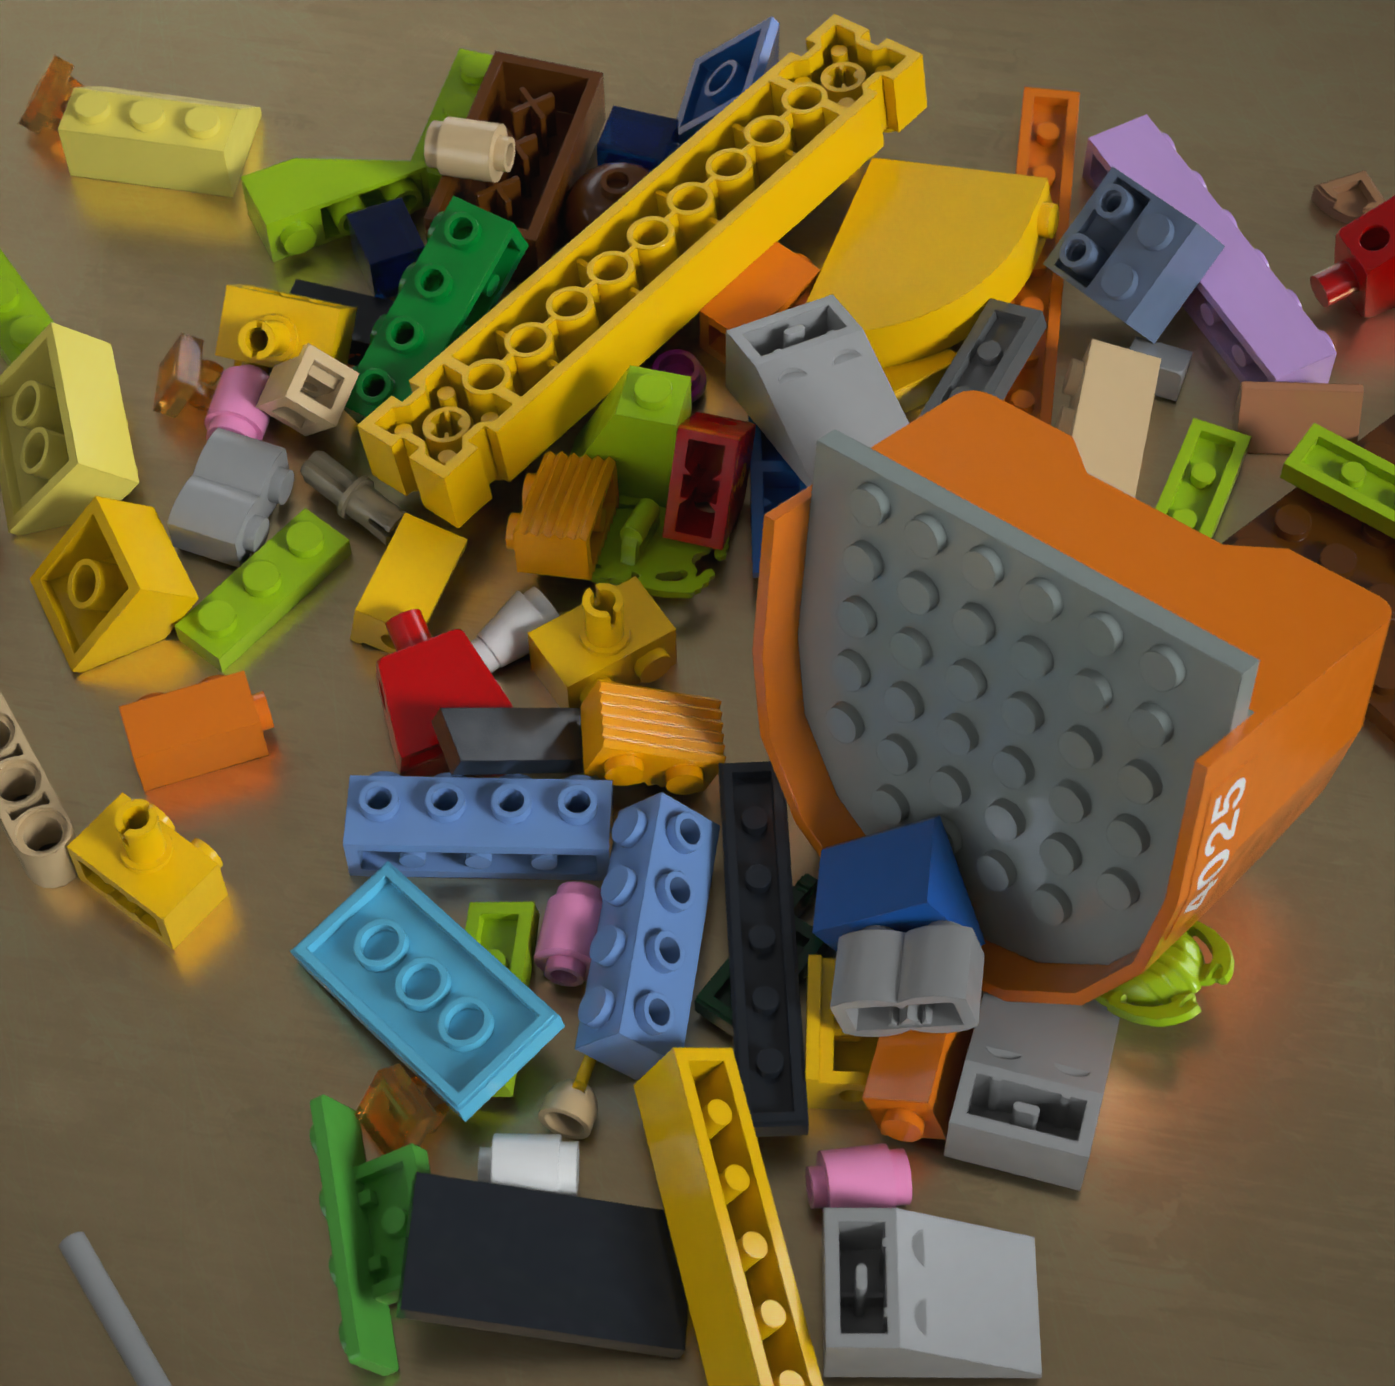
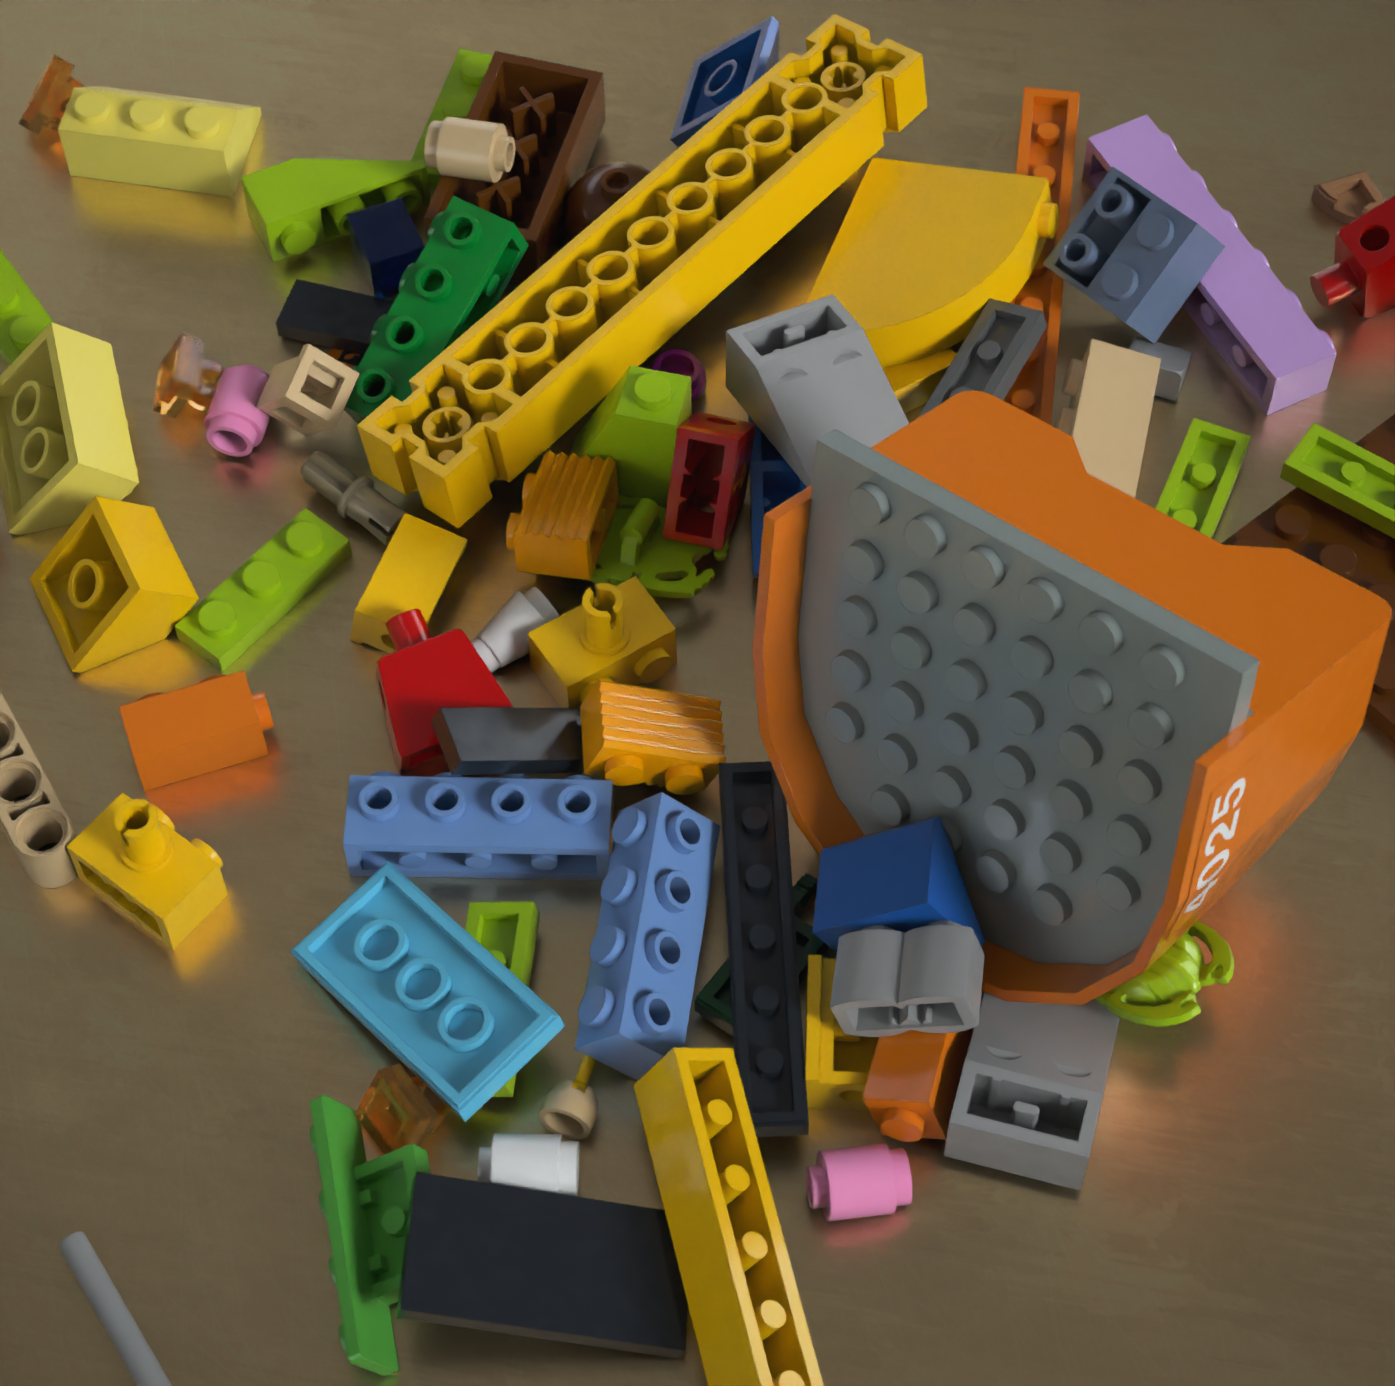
(230, 497): light grey brick -> none
(273, 326): yellow brick -> none
(567, 933): bright pink brick -> none
(637, 138): clear blue brick -> none
(766, 287): orange brick -> none
(926, 1297): light grey slope -> none
(1283, 412): nougat slope -> none

